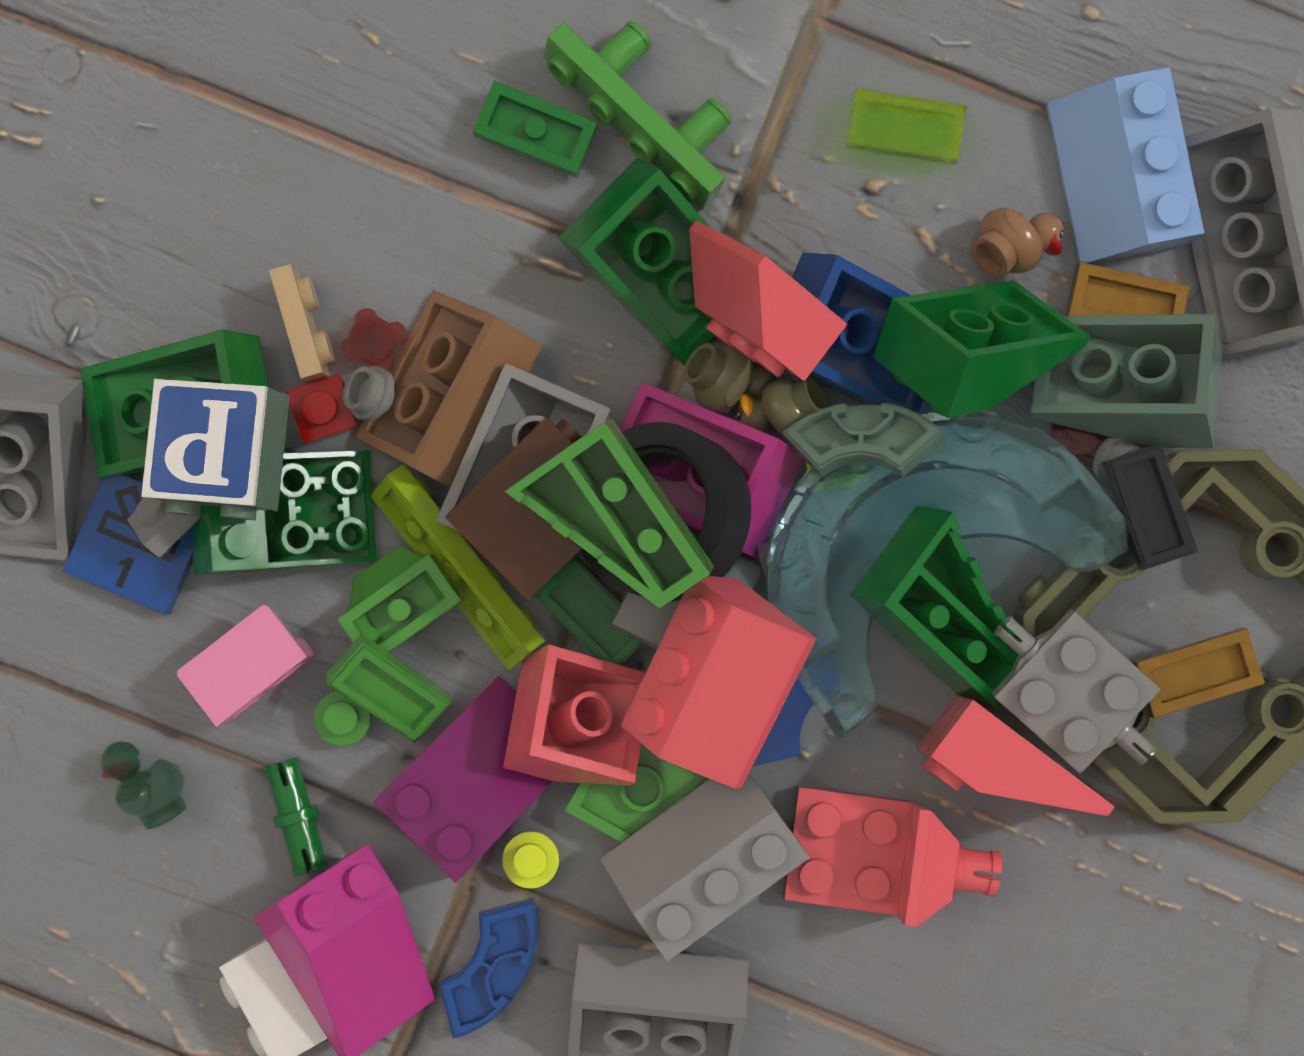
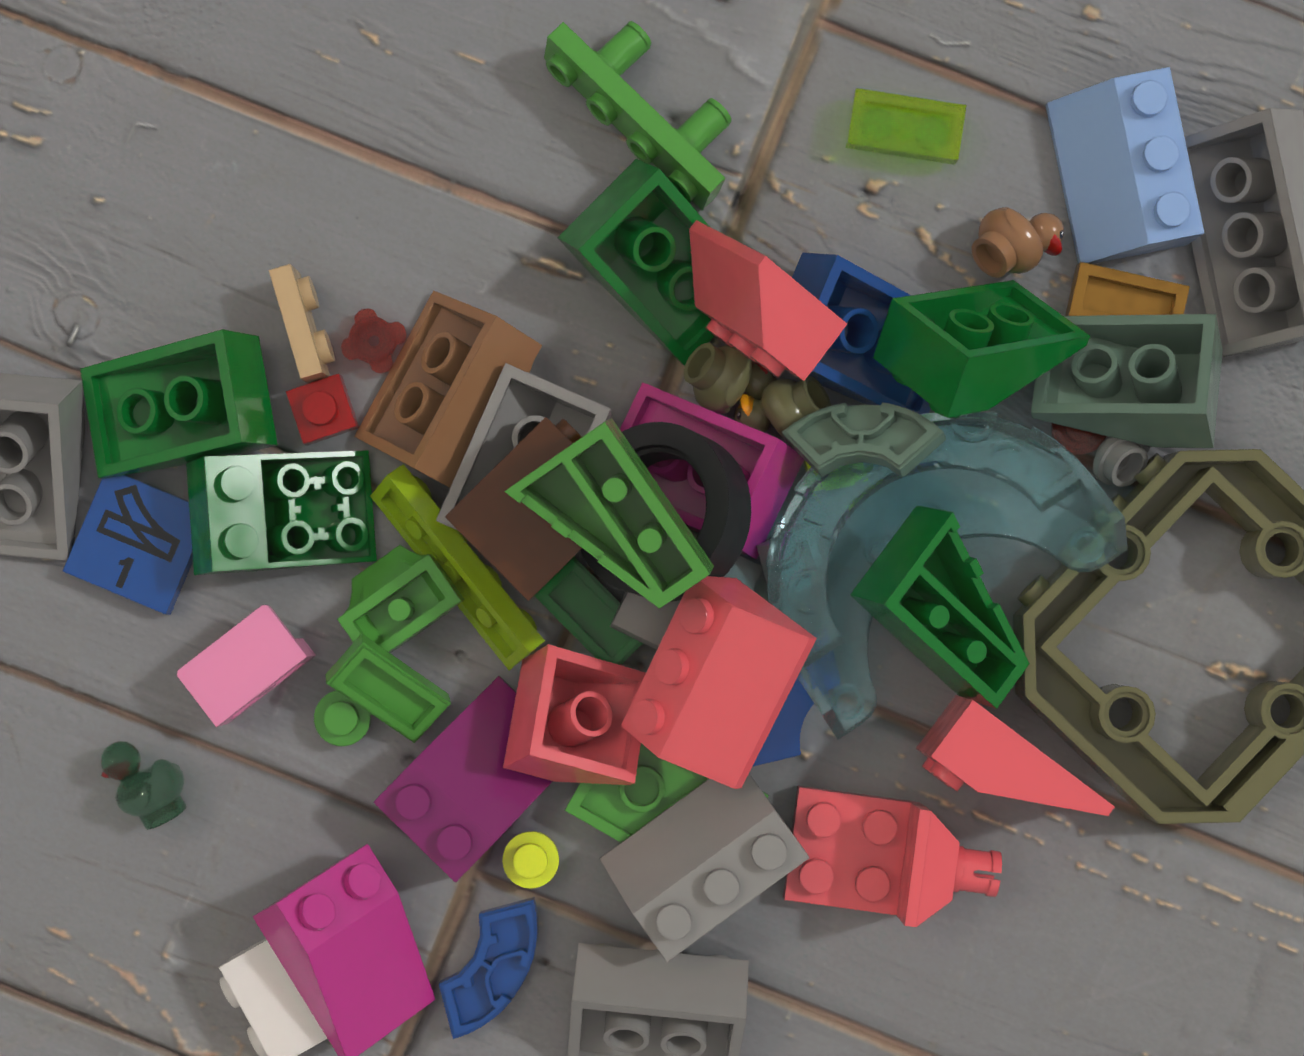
(156, 527): light grey plate -> none
(215, 447): piece -> none
(296, 816): green pin -> none
(369, 392): light grey plate -> none
(535, 129): green plate -> none
(1075, 690): light grey plate -> none
(1151, 507): black tile -> none
(1201, 672): pearl gold tile -> none

